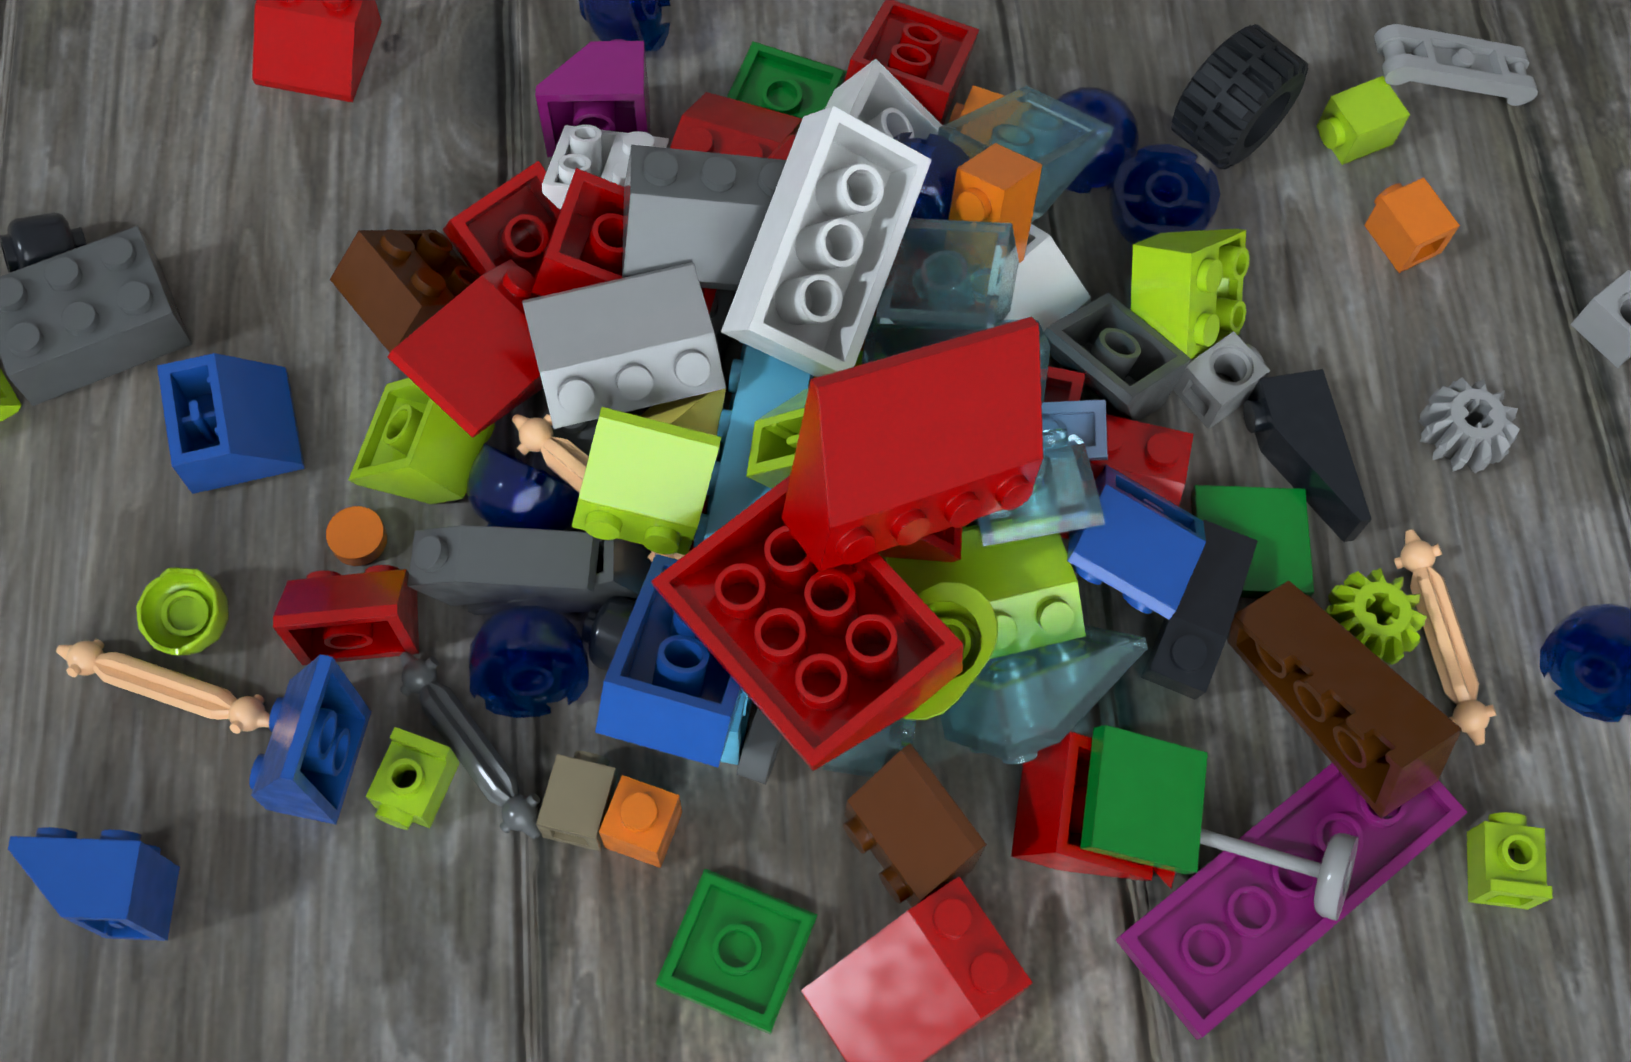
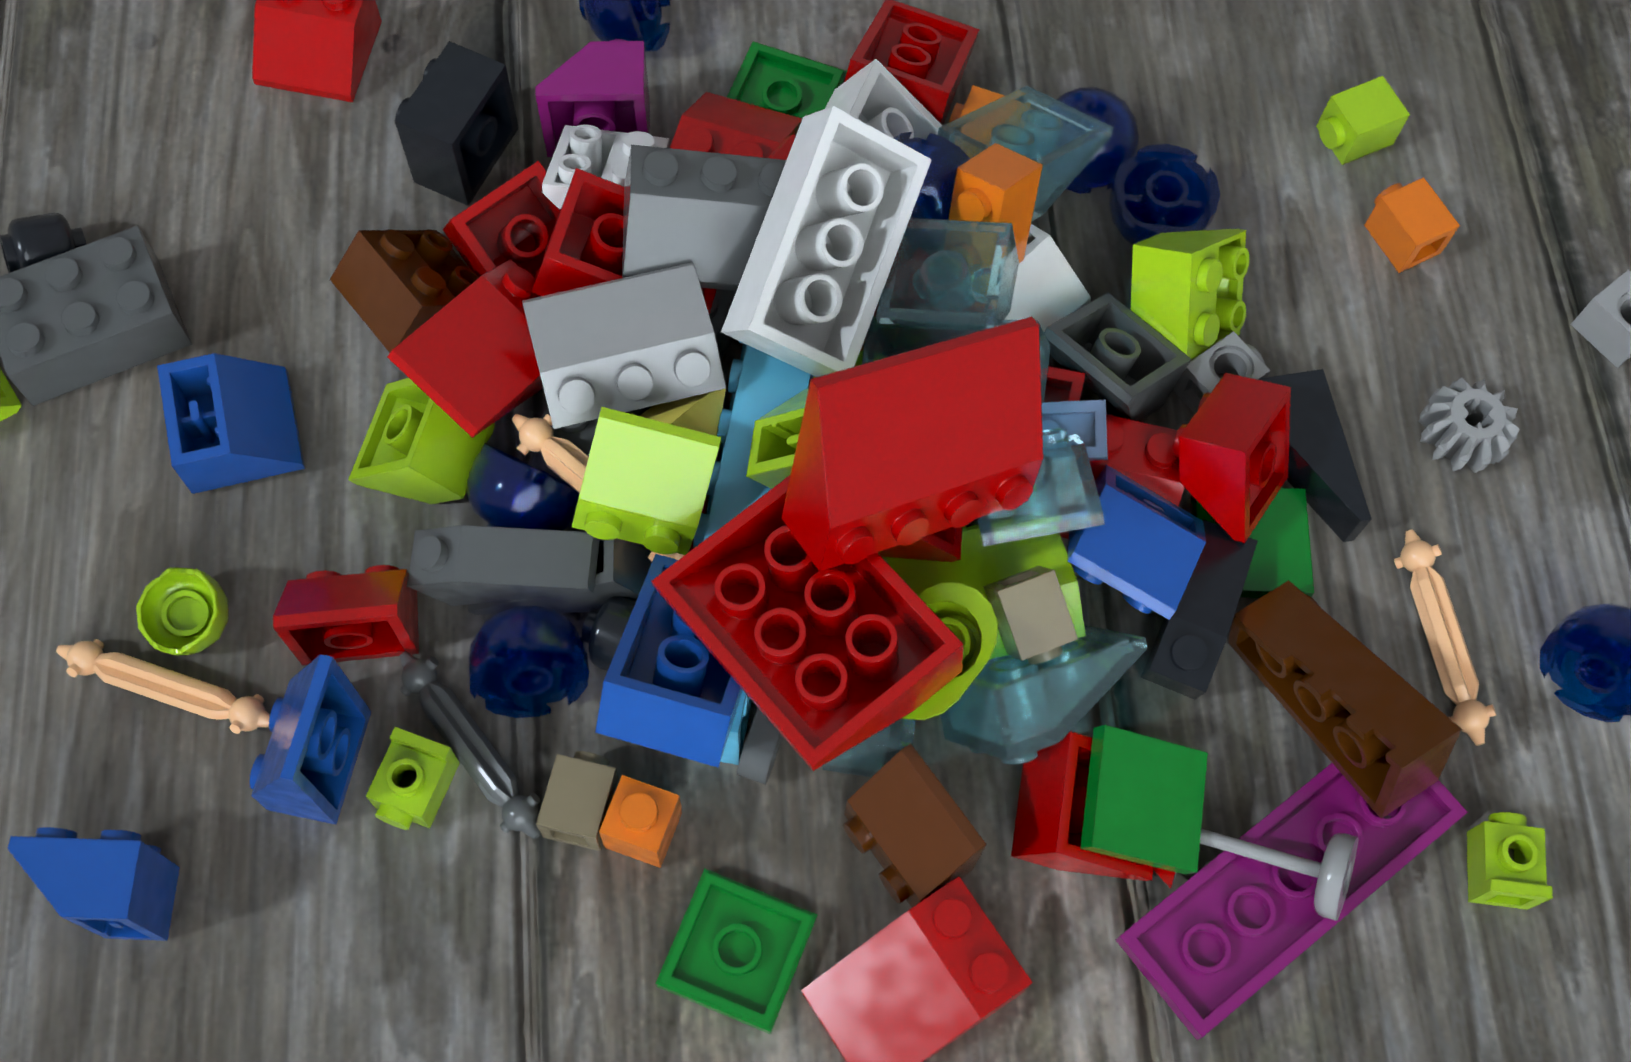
(356, 536): orange tile -> none
(457, 122): none -> black brick
(1032, 614): none -> dark tan brick
(1236, 451): none -> red slope
(1239, 96): black tyre -> none
(1378, 614): lime gear -> none
(1455, 62): light grey plate -> none

